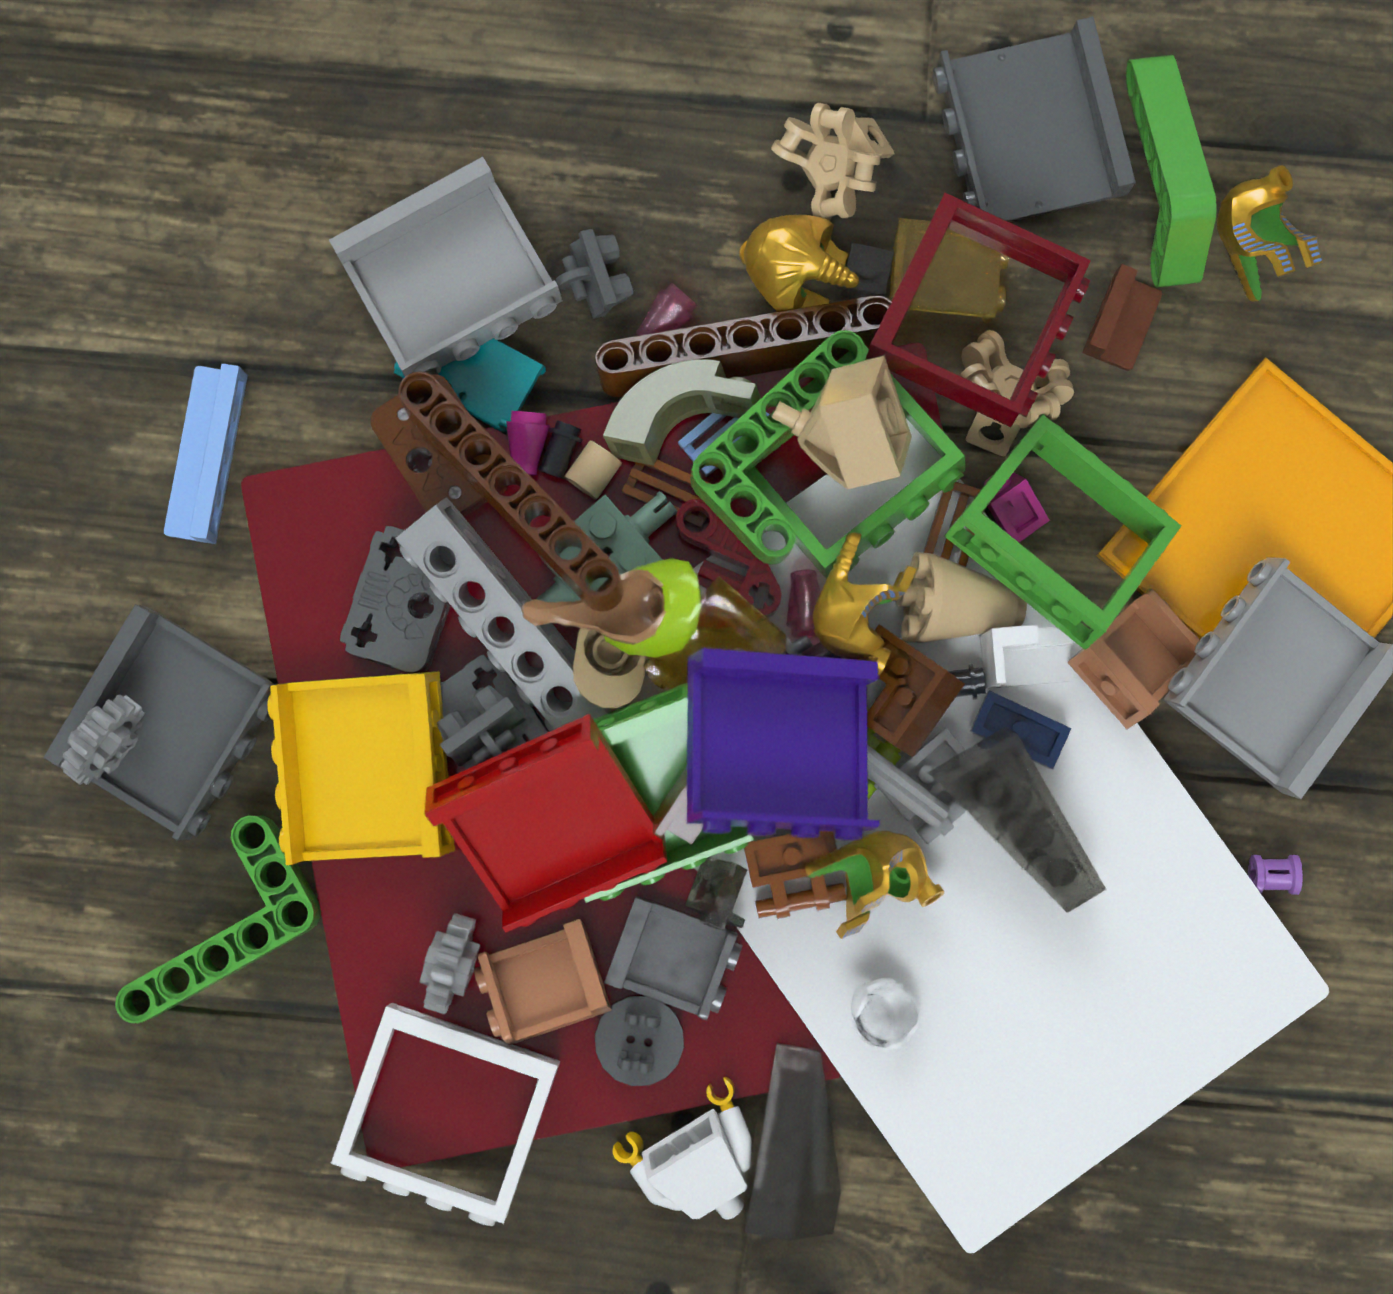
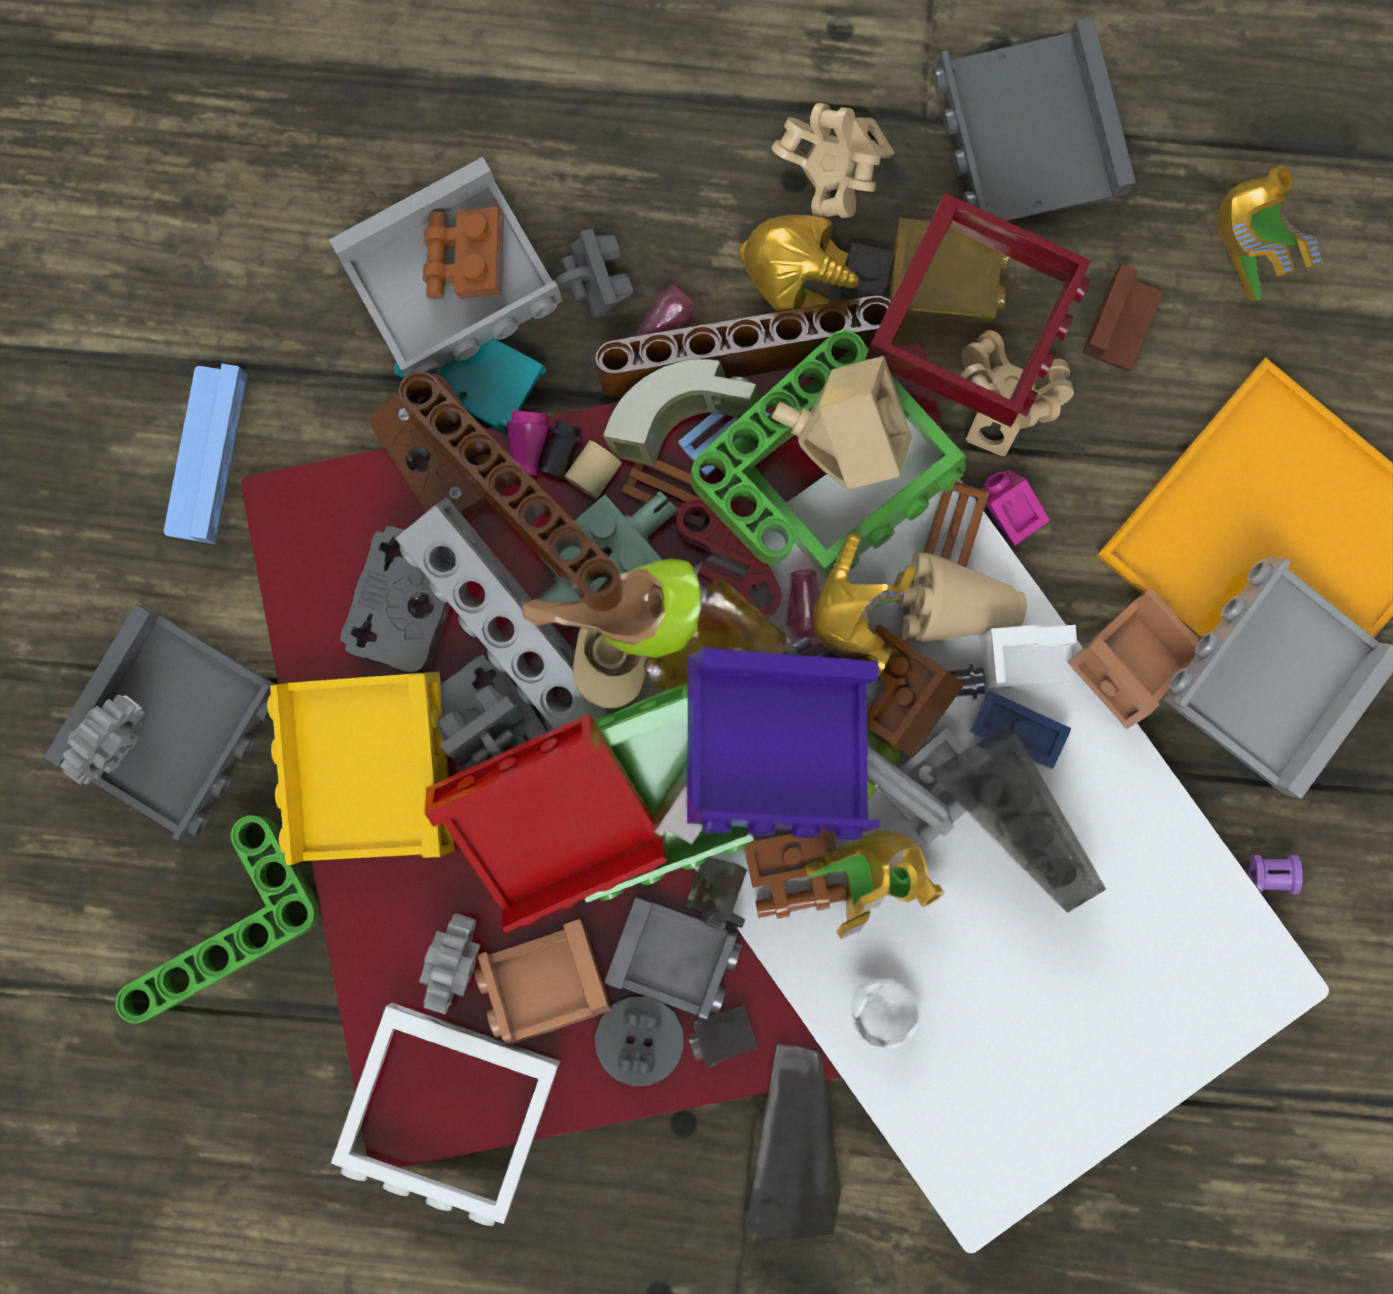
(477, 253): none -> dark orange plate
(696, 1165): white torso -> none
(722, 1036): none -> clear smoke bracket
(1029, 575): bright green window -> none
(1176, 170): bright green beam -> none

